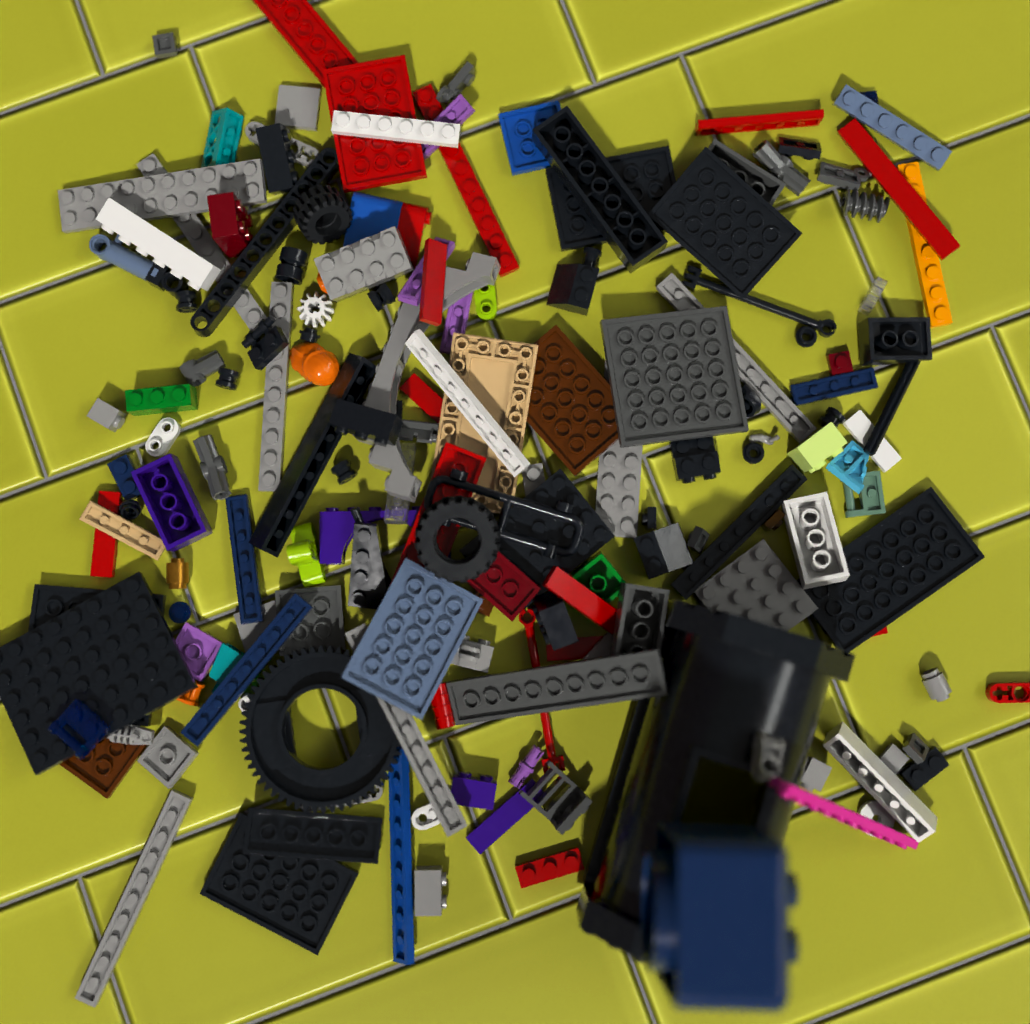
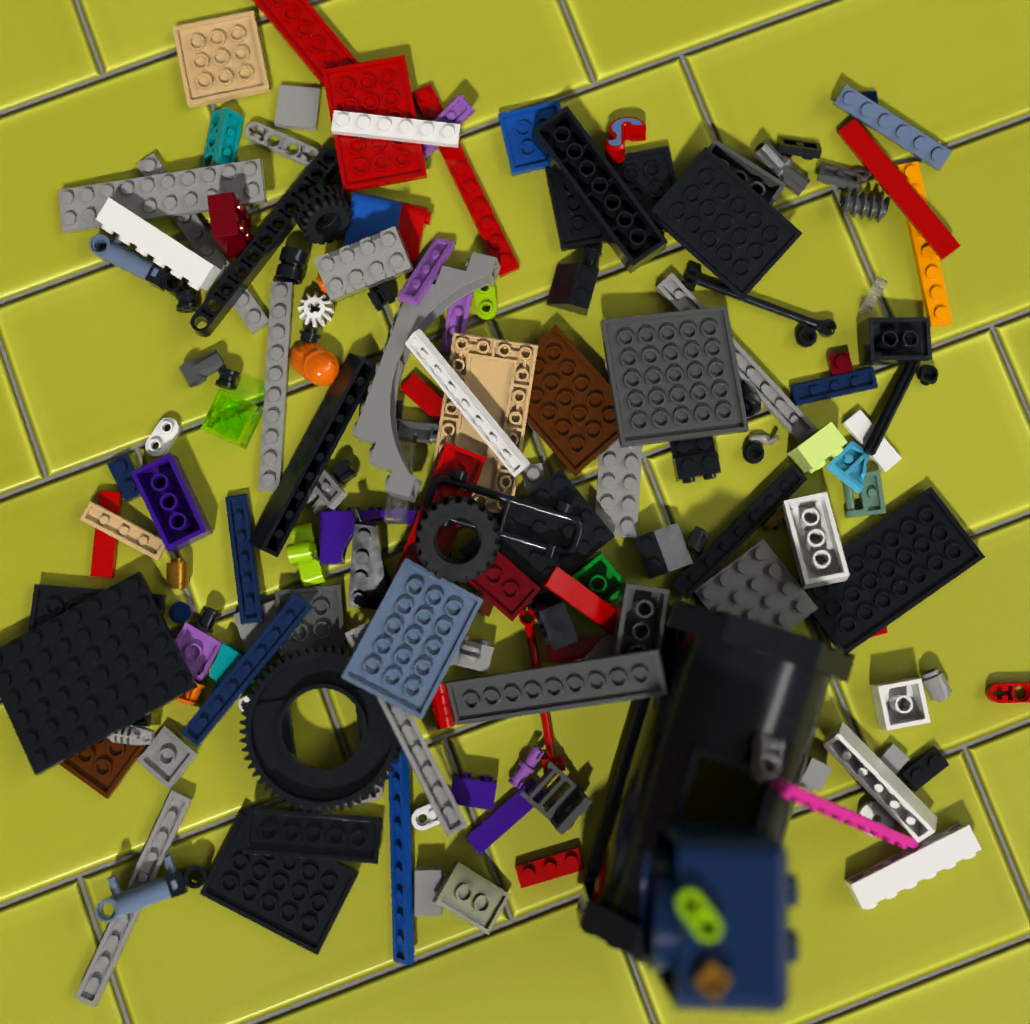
(83, 722): clear blue plate -> none
(106, 415): light grey brick -> none
(130, 509): black plate -> none
(149, 893): none -> sand blue piece
(161, 399): green brick -> none
(165, 45): dark grey plate -> none
(208, 619): none -> black bush
(213, 467): dark grey piece -> none
(221, 59): none -> tan plate
(232, 419): none -> clear neon green brick
(269, 346): black plate -> none
(277, 158): black brick -> none
(326, 493): none -> light grey hinge
(365, 423): black brick -> none
(433, 282): red tile -> none
(462, 79): dark grey hinge -> none
(471, 897): none -> olive plate
(620, 130): none -> red animal
(649, 518): black plate -> none
(698, 914): none -> lime plate
(712, 980): none -> pearl gold plate
(759, 122): red tile -> none
(831, 415): black wheel -> none
(900, 703): none -> white brick
(913, 865): none -> white brick
(915, 748): dark grey plate -> none
(933, 374): none -> black plate

